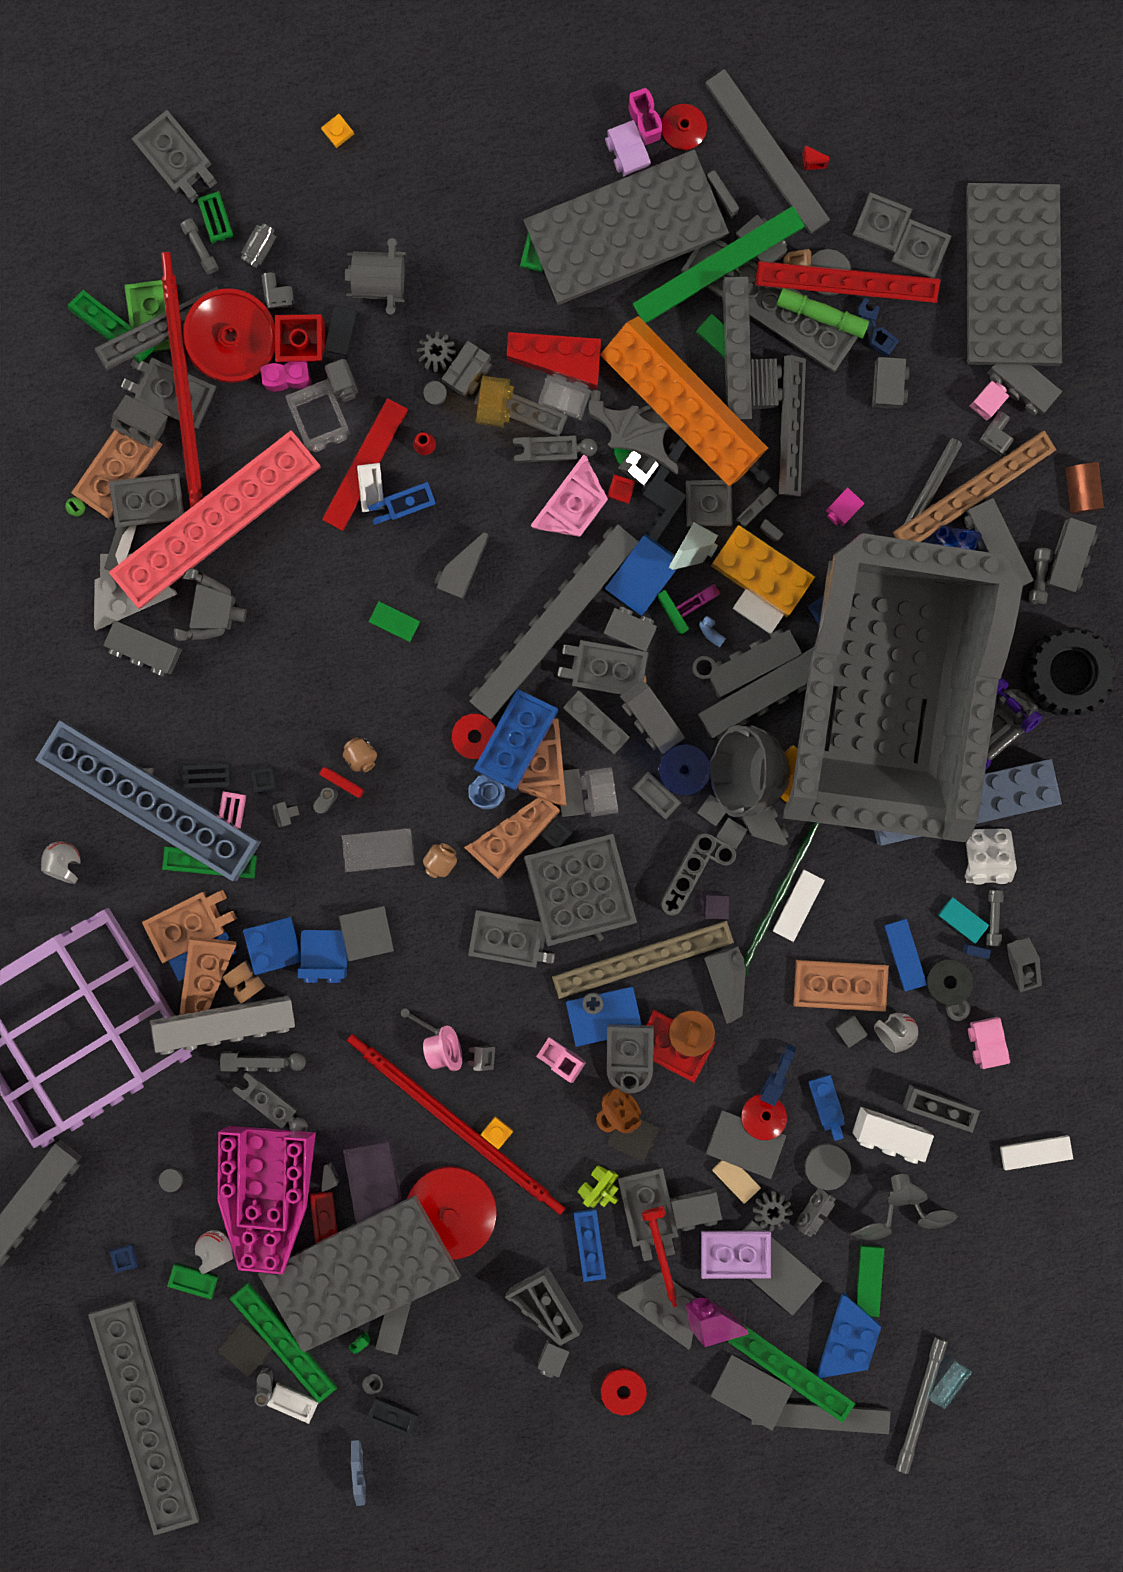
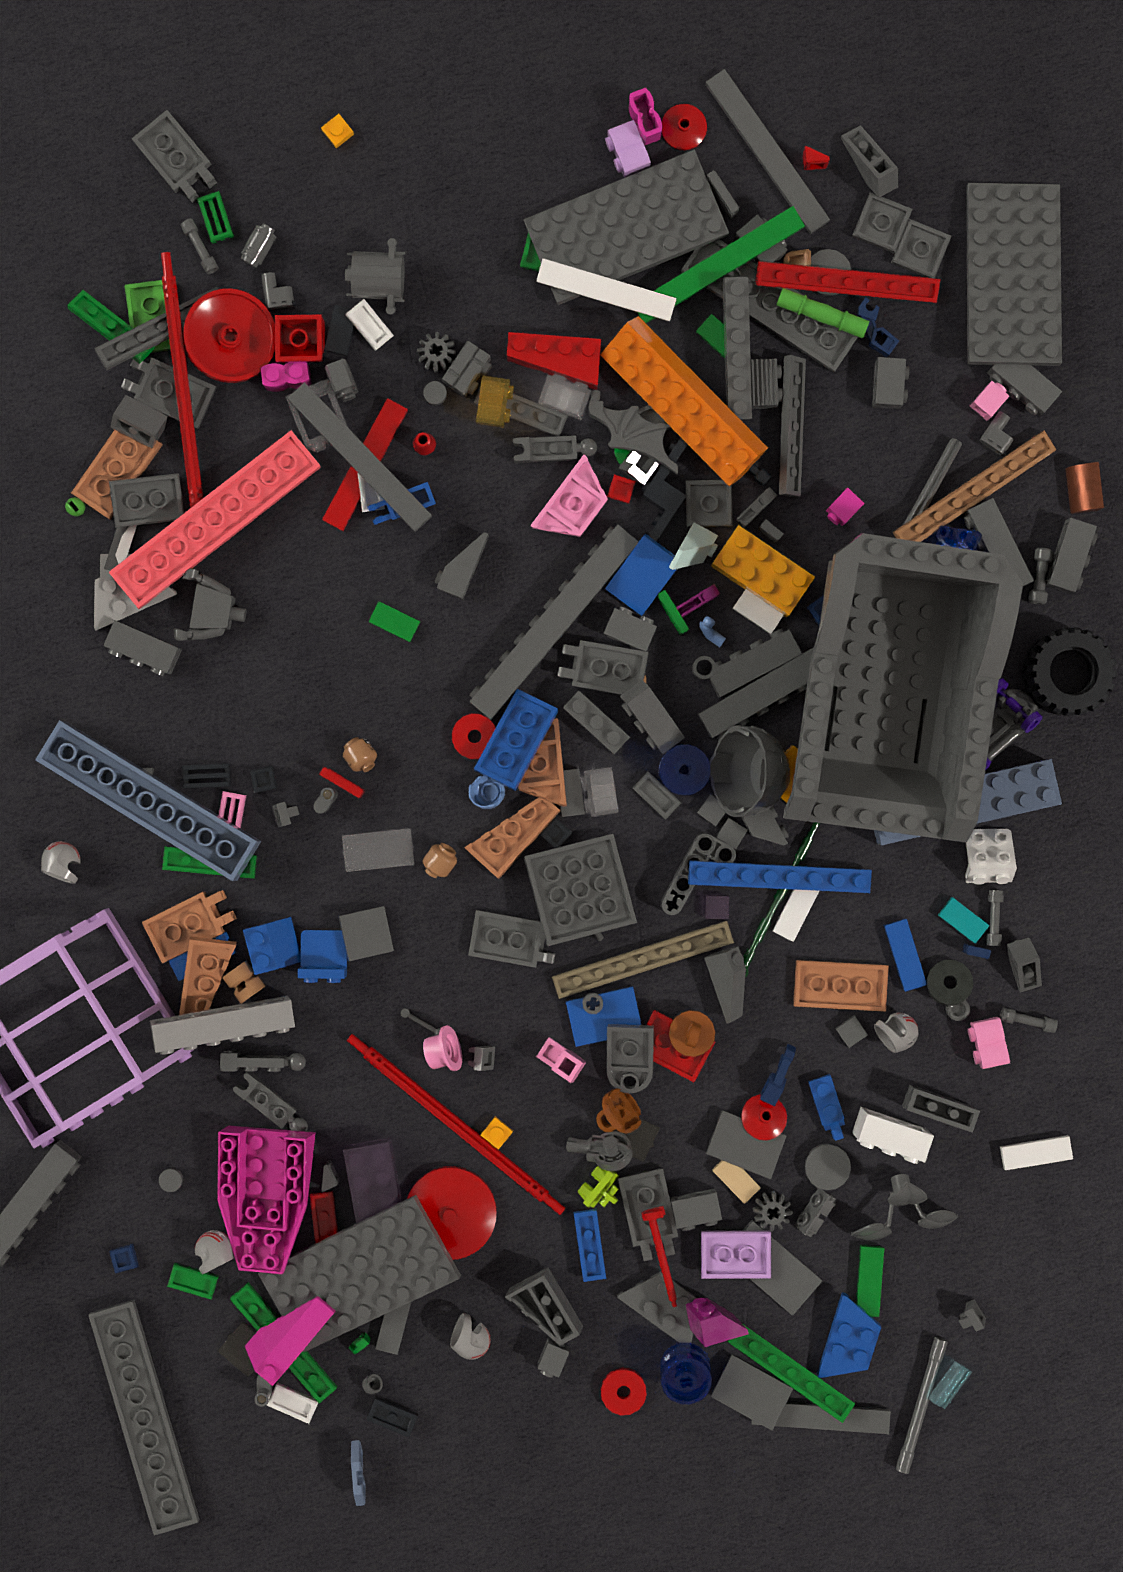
(282, 1341): none -> dark pink wedge
(359, 457): none -> dark grey tile
(369, 324): none -> white tile
(469, 1343): none -> light grey helmet
(605, 1145): none -> dark grey pin
(606, 290): none -> white tile
(685, 1373): none -> clear blue wheel
(779, 876): none -> blue plate
(871, 161): none -> dark grey slope
(972, 1316): none -> dark grey tile
(1010, 1016): none -> dark grey bar

